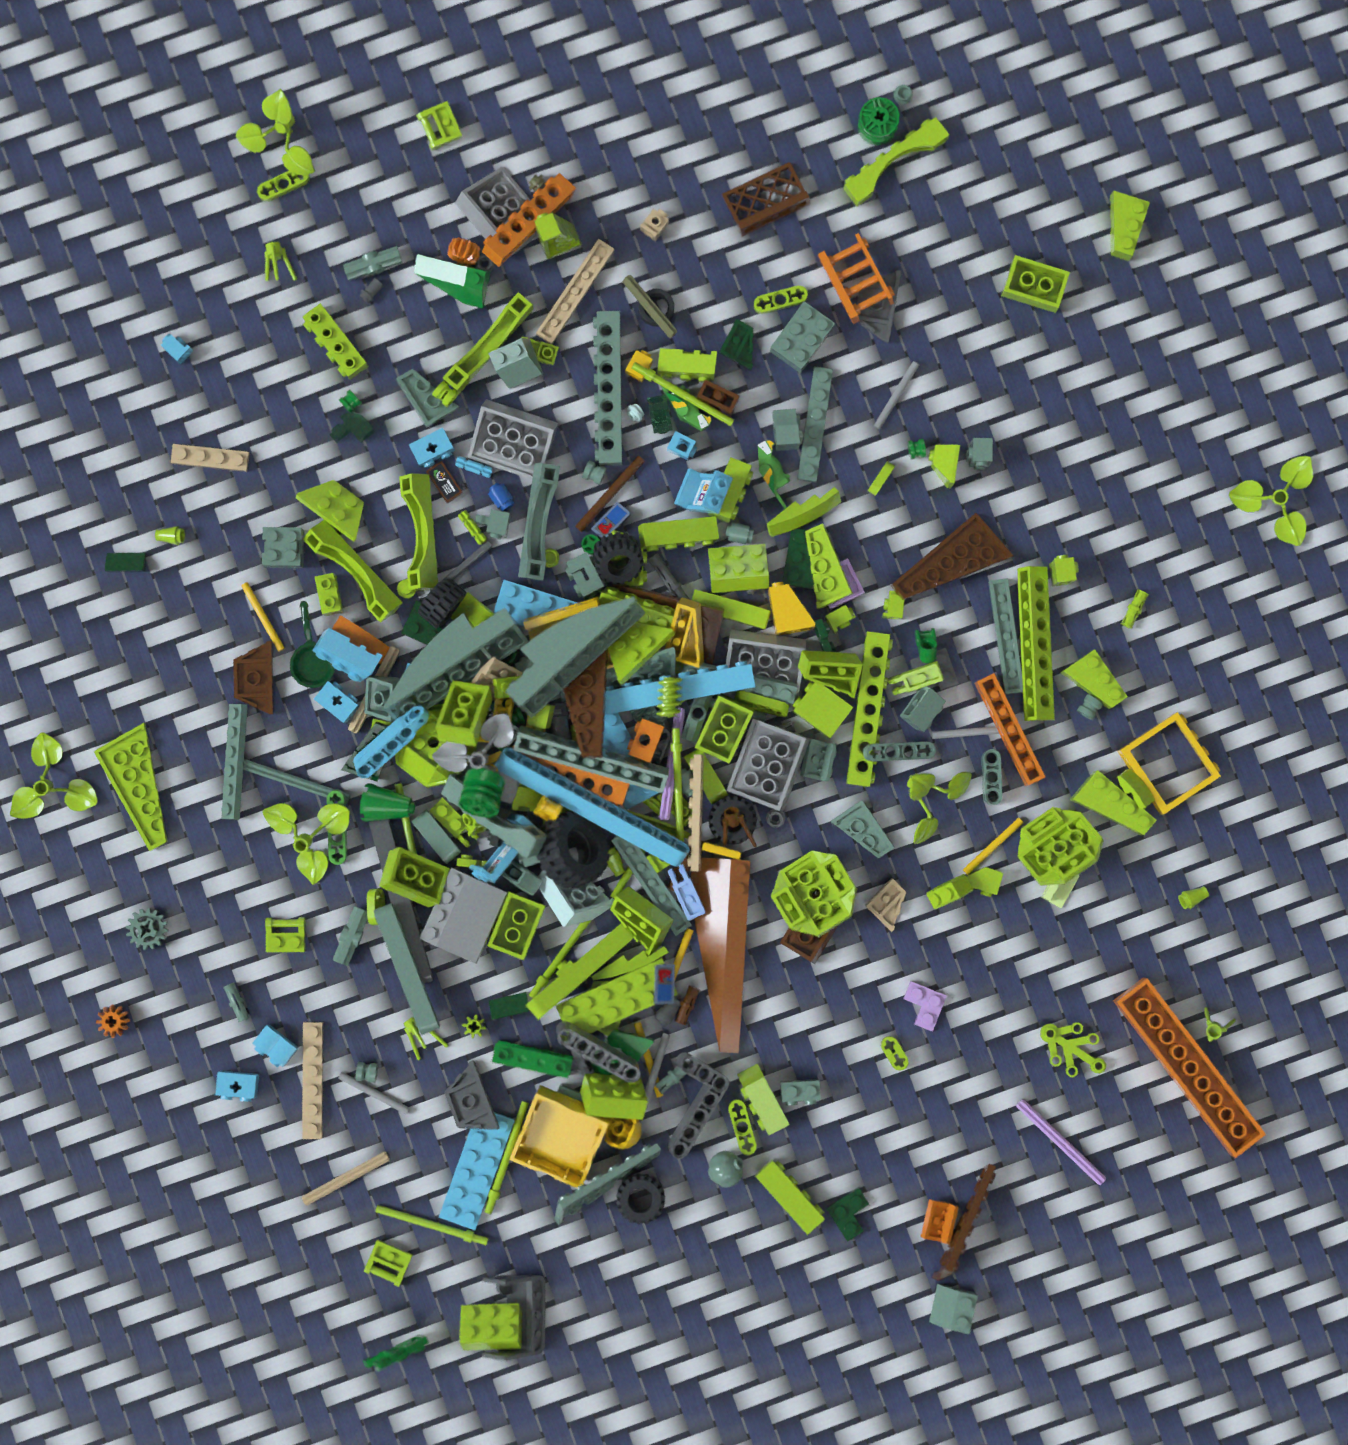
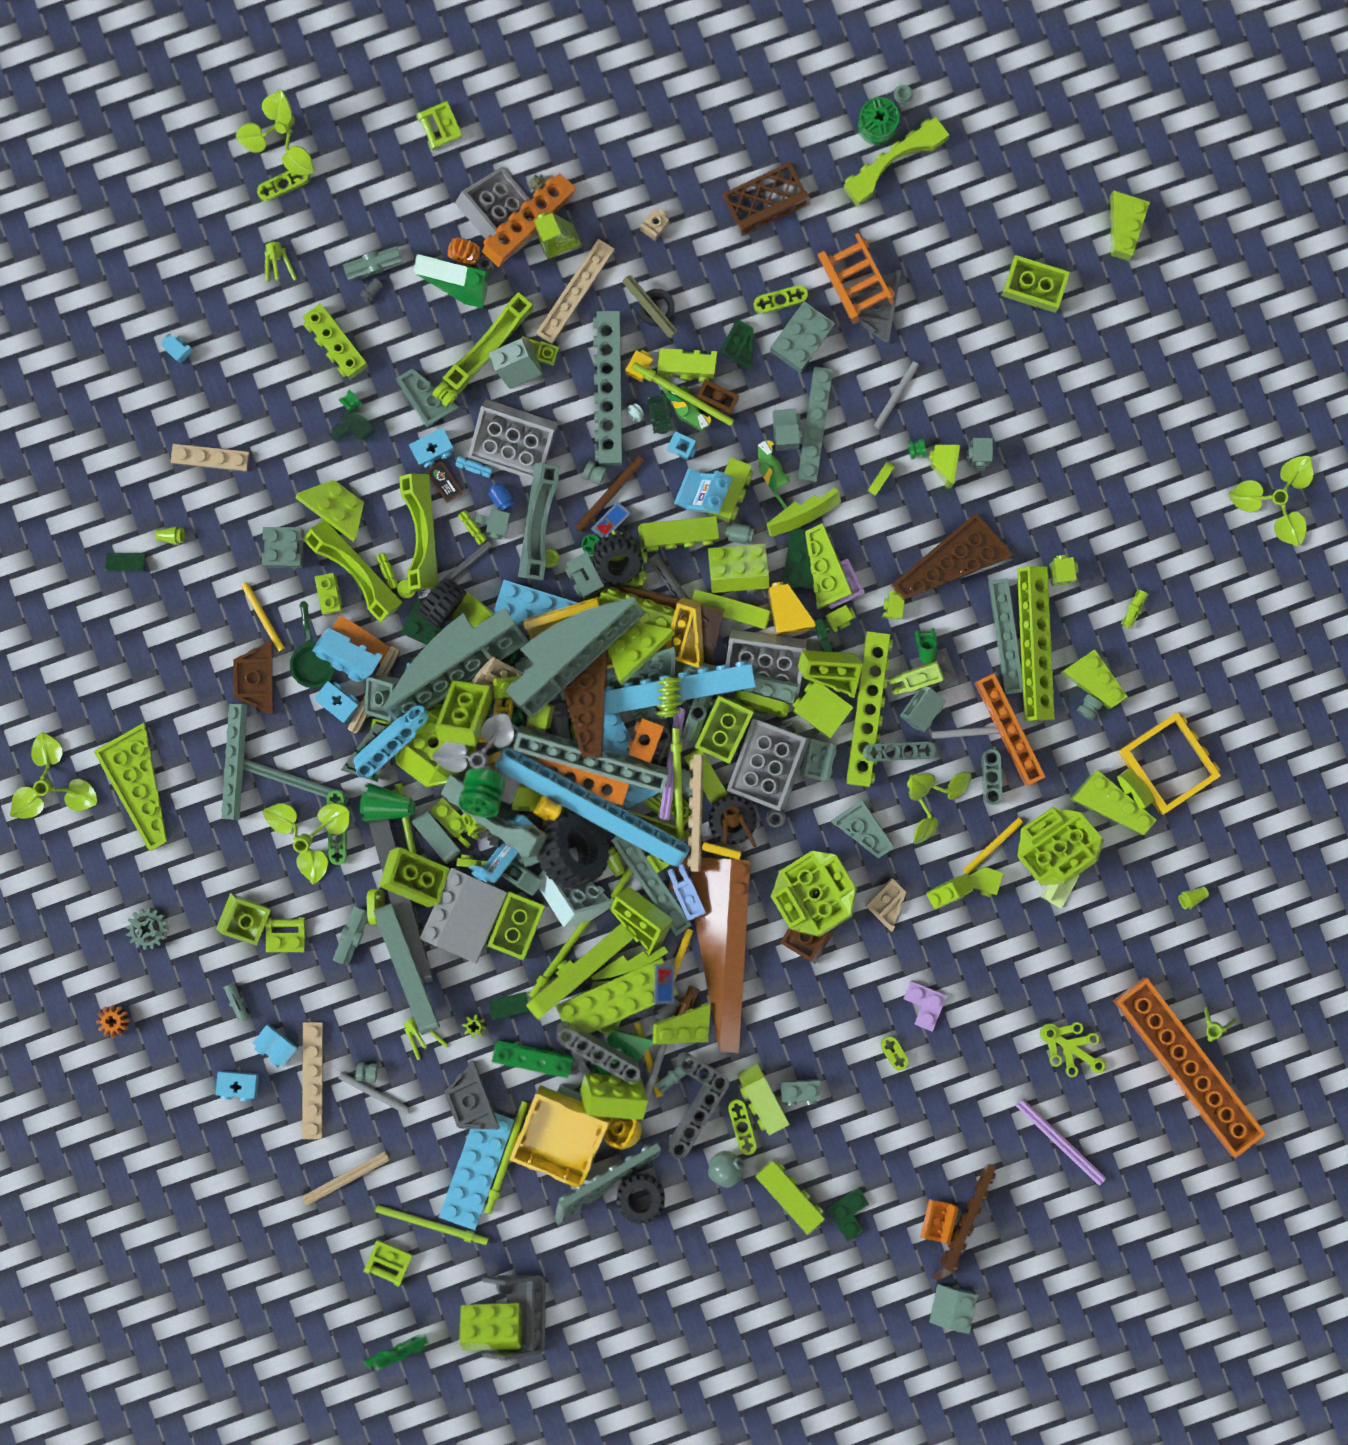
(243, 919): none -> lime slope
(387, 571): none -> lime axle
(684, 1028): none -> lime wing

